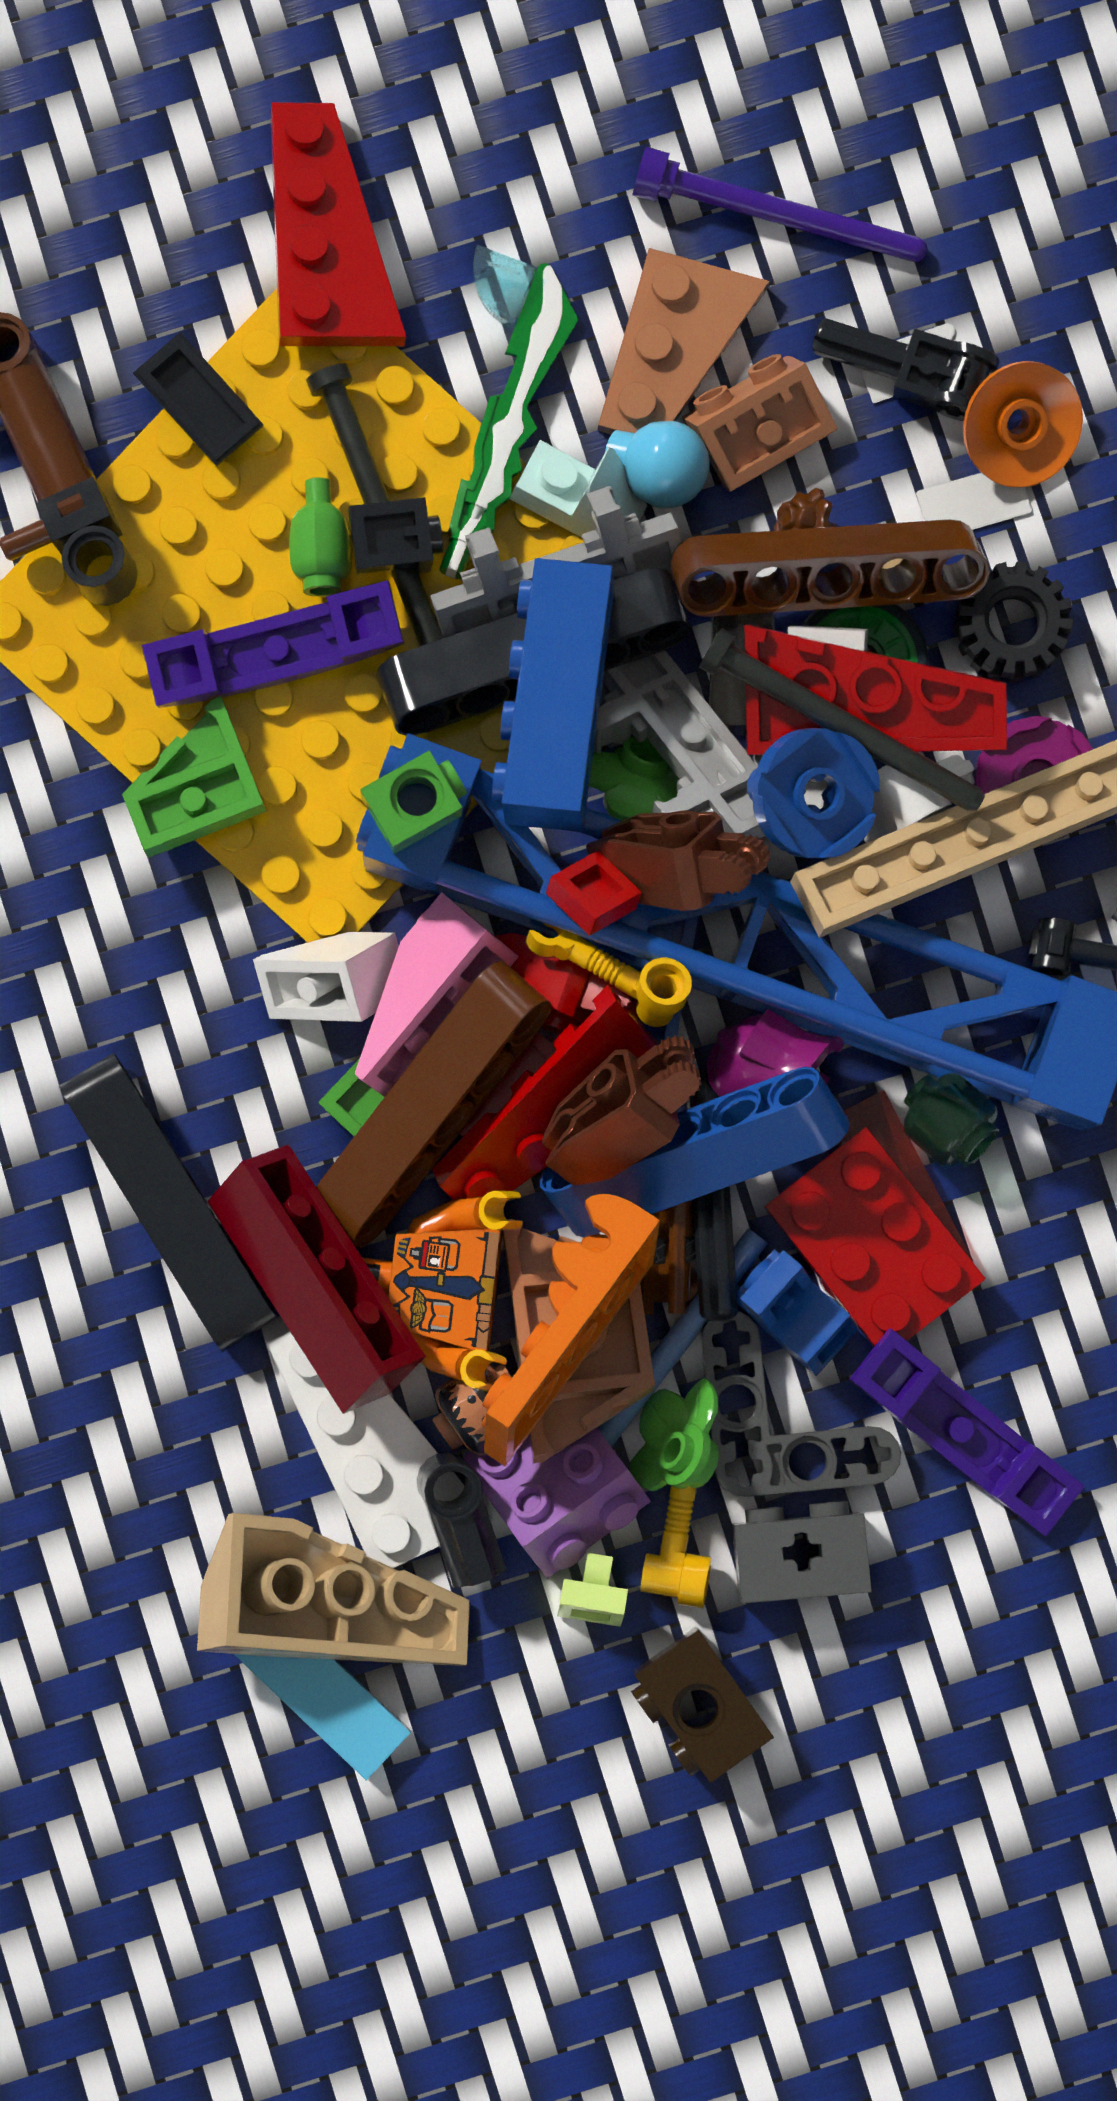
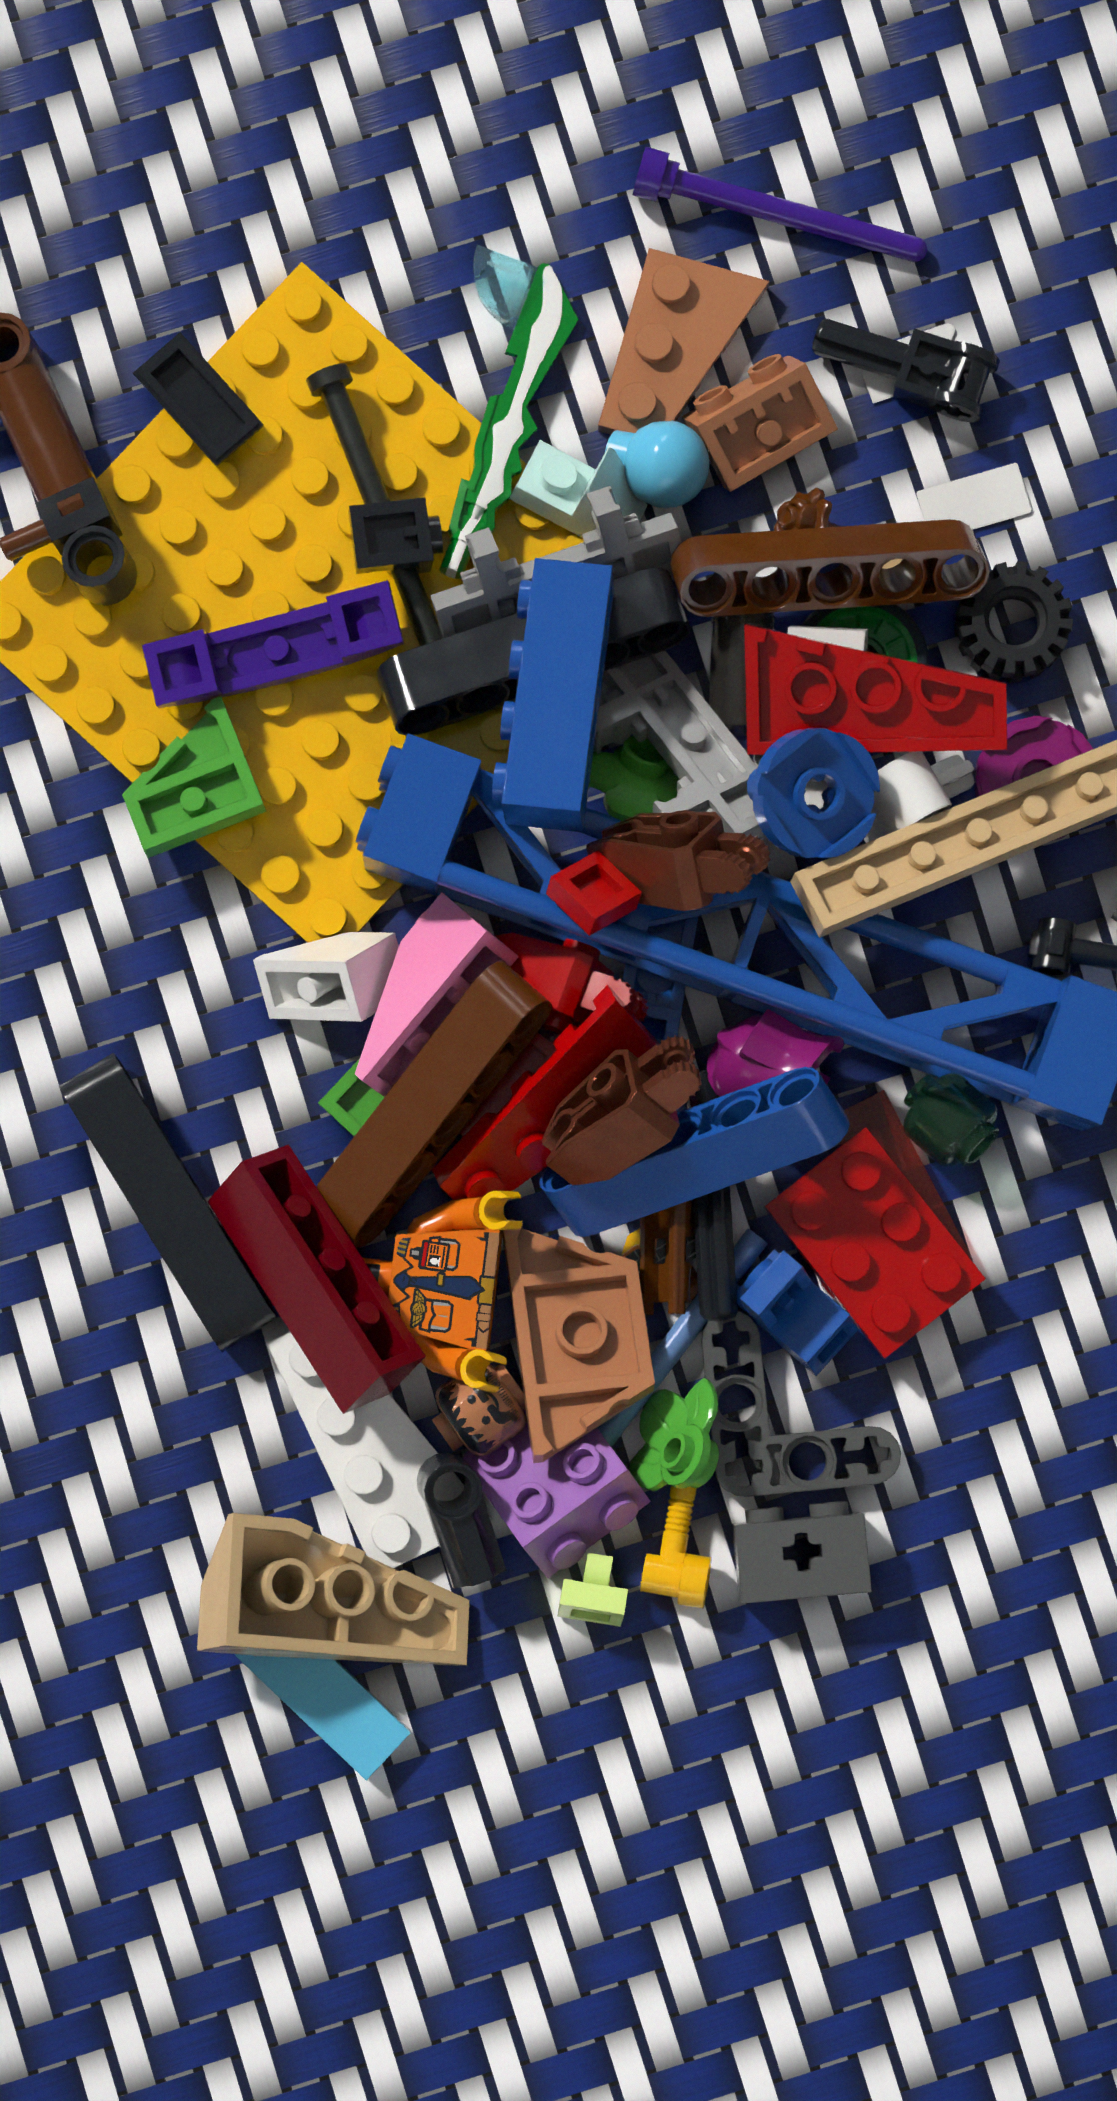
(320, 542): bright green plant -> none
(325, 246): red wing -> none
(405, 829): bright green brick -> none
(596, 1285): orange hinge -> none
(659, 988): yellow brick -> none
(731, 1732): dark brown brick -> none
(831, 717): pearl dark grey bar -> none
(966, 1433): dark purple slope -> none
(1047, 428): orange dish -> none

